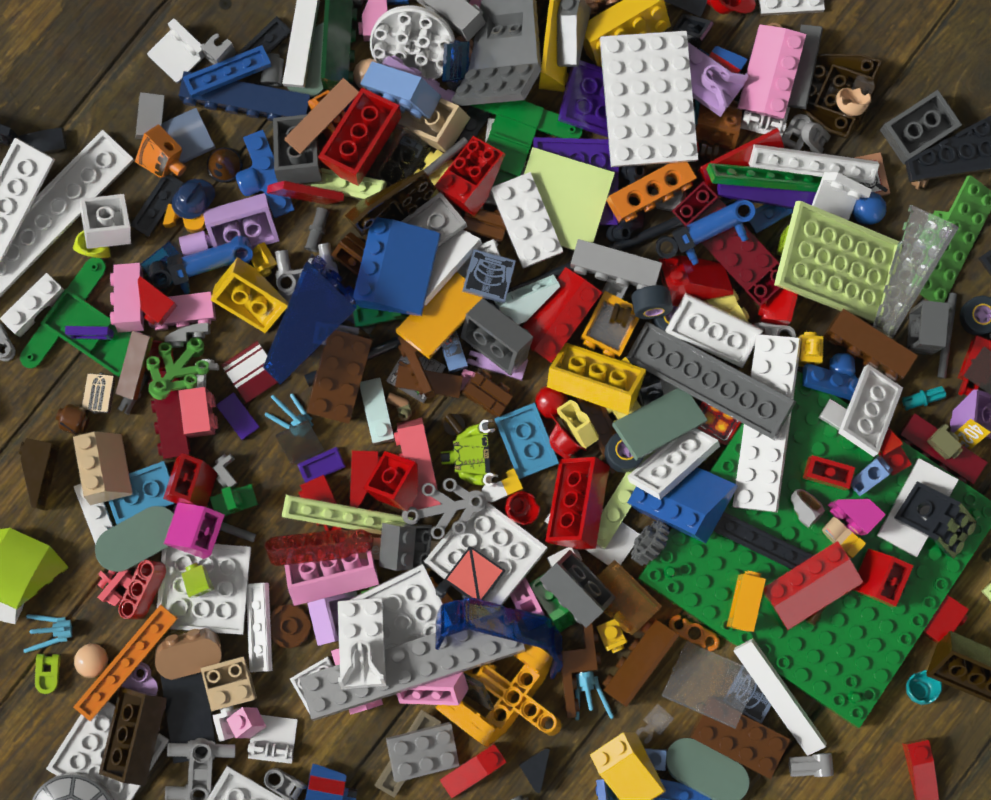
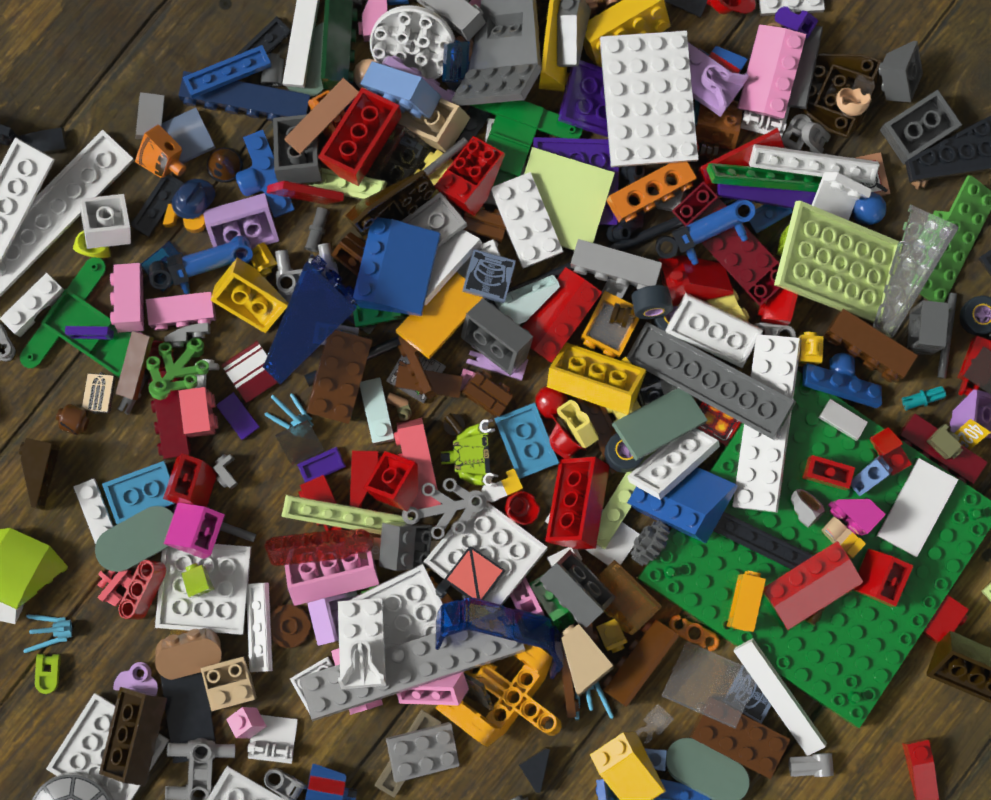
(91, 660): light nougat hair -> none
(102, 466): tan slope -> none
(125, 663): orange plate -> none
(154, 303): red slope -> none
(176, 51): white bracket -> none
(194, 243): lavender brick -> none
(218, 53): light grey hinge -> none
(222, 727): white bracket -> none
(234, 500): green bracket -> none
(454, 354): medium blue leg -> none
(473, 770): red slope -> none
(584, 659): none -> tan slope
(696, 28): black slope -> none
(790, 20): none -> dark purple leg
(870, 410): white plate -> none
(901, 72): none -> dark grey slope
(922, 688): teal hair -> none
(945, 522): black bracket -> none

